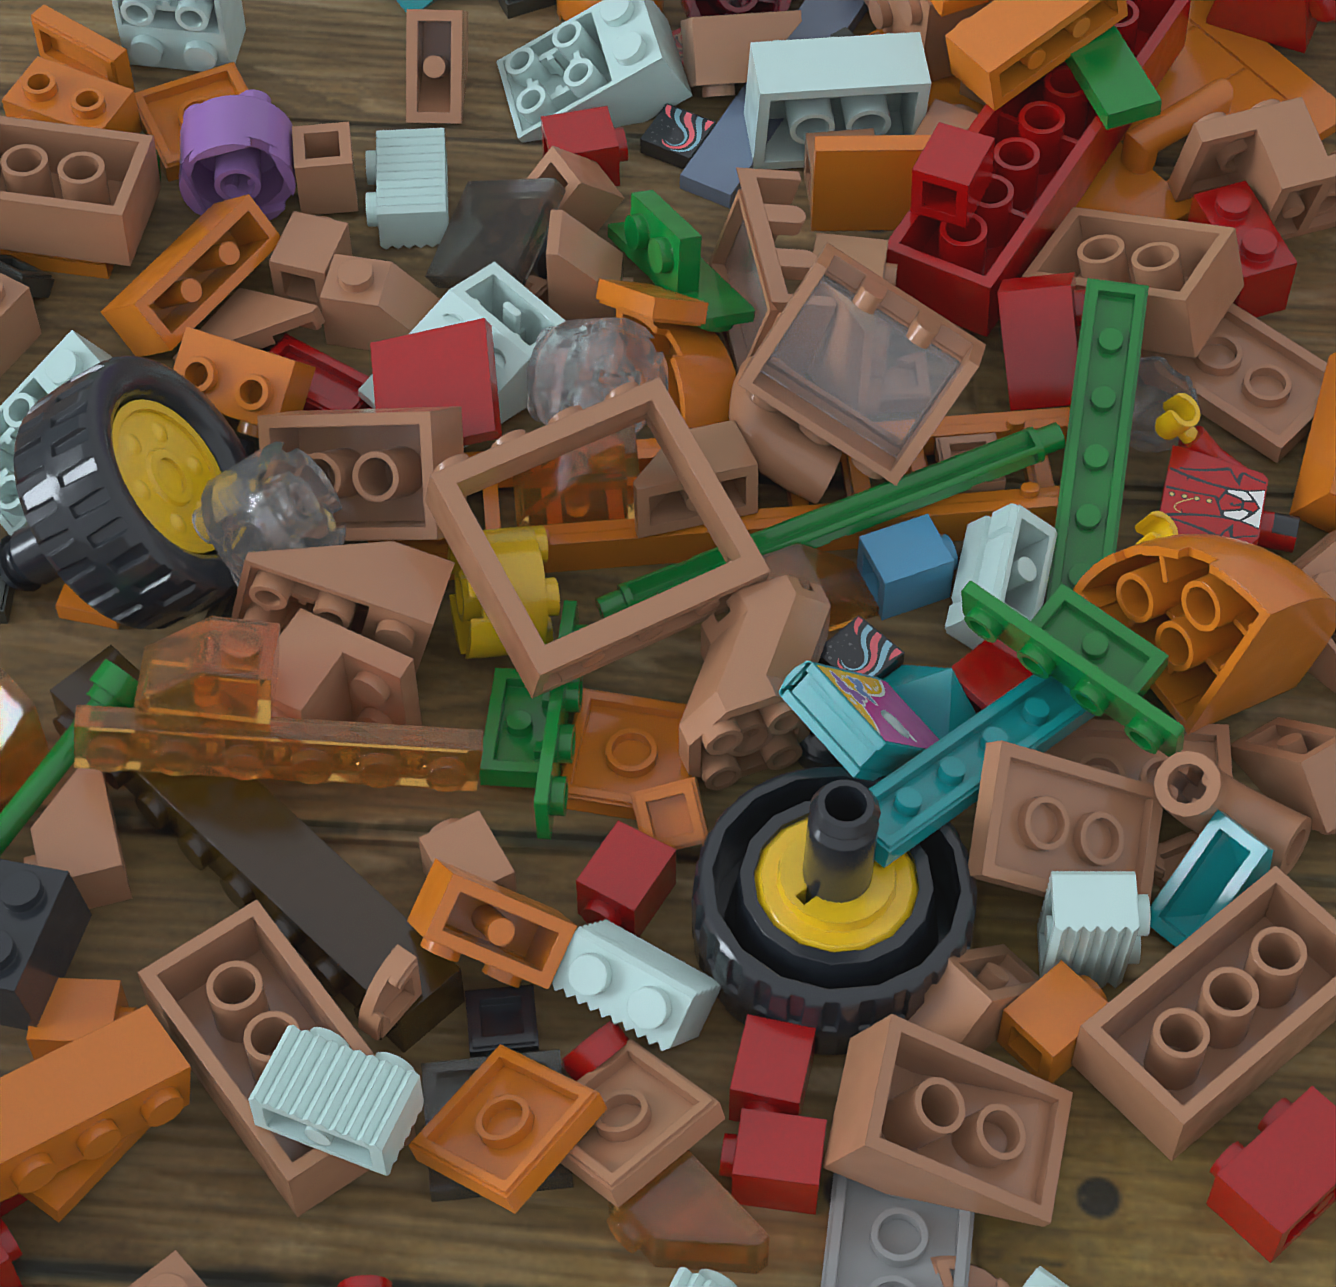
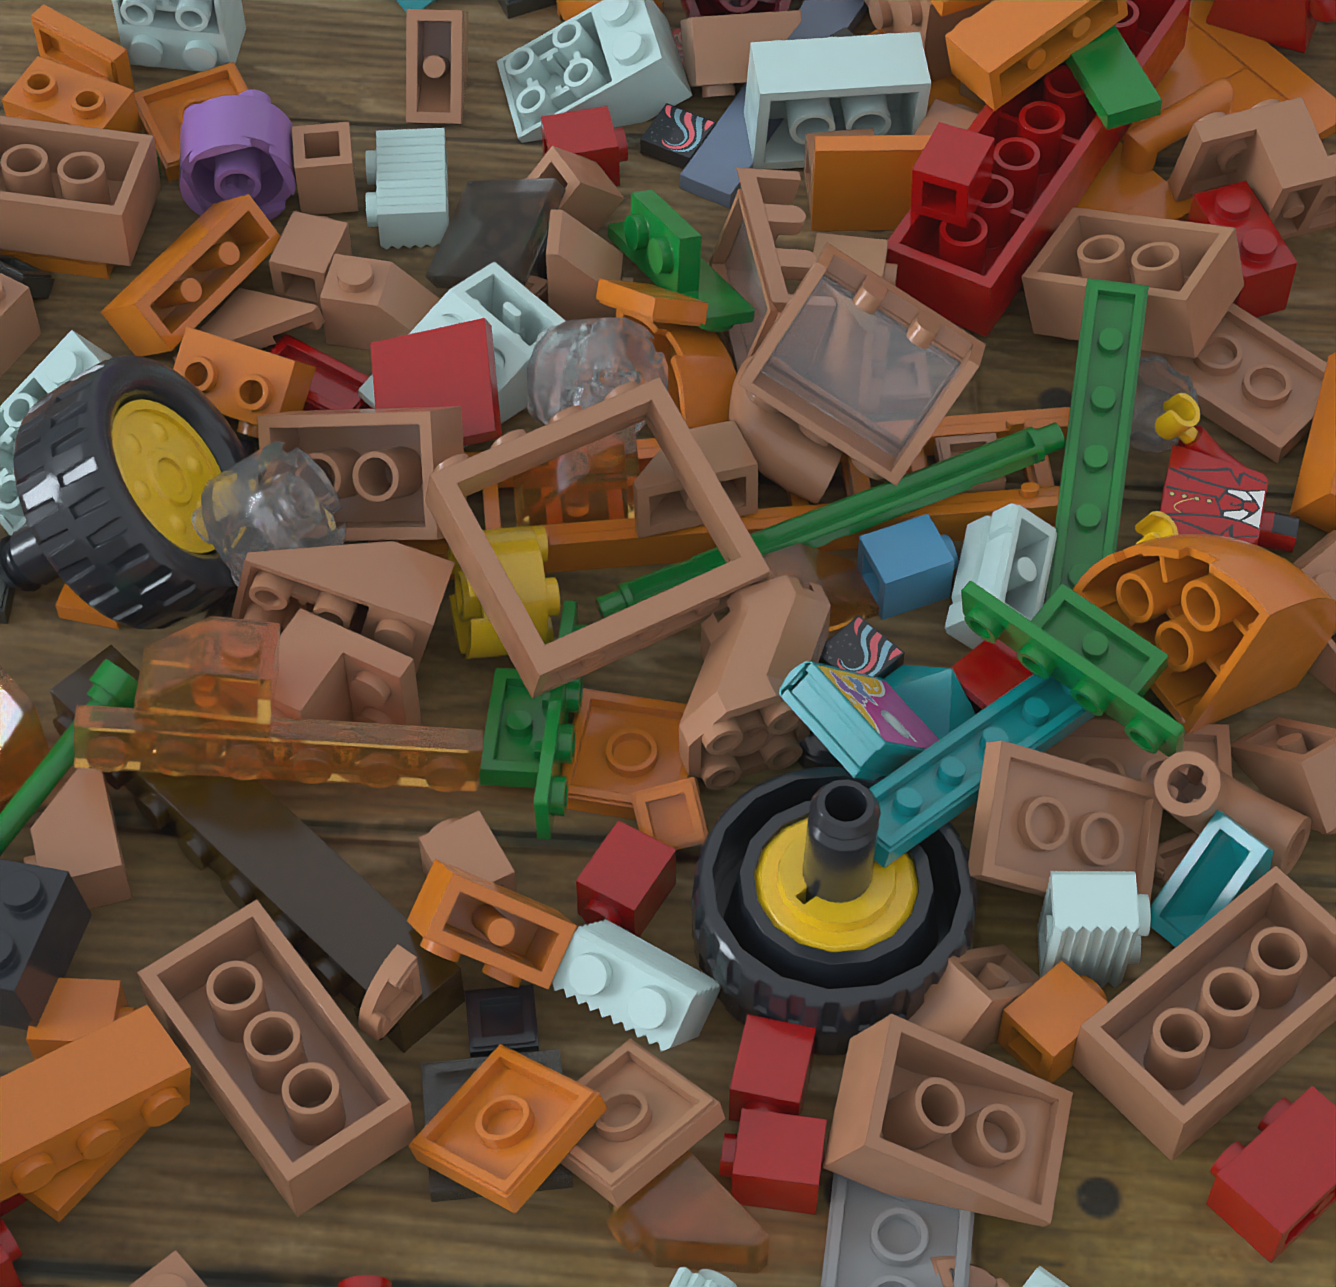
(338, 1098): light aqua brick -> none
(594, 1050): red tile -> none
(1040, 338): red brick -> none

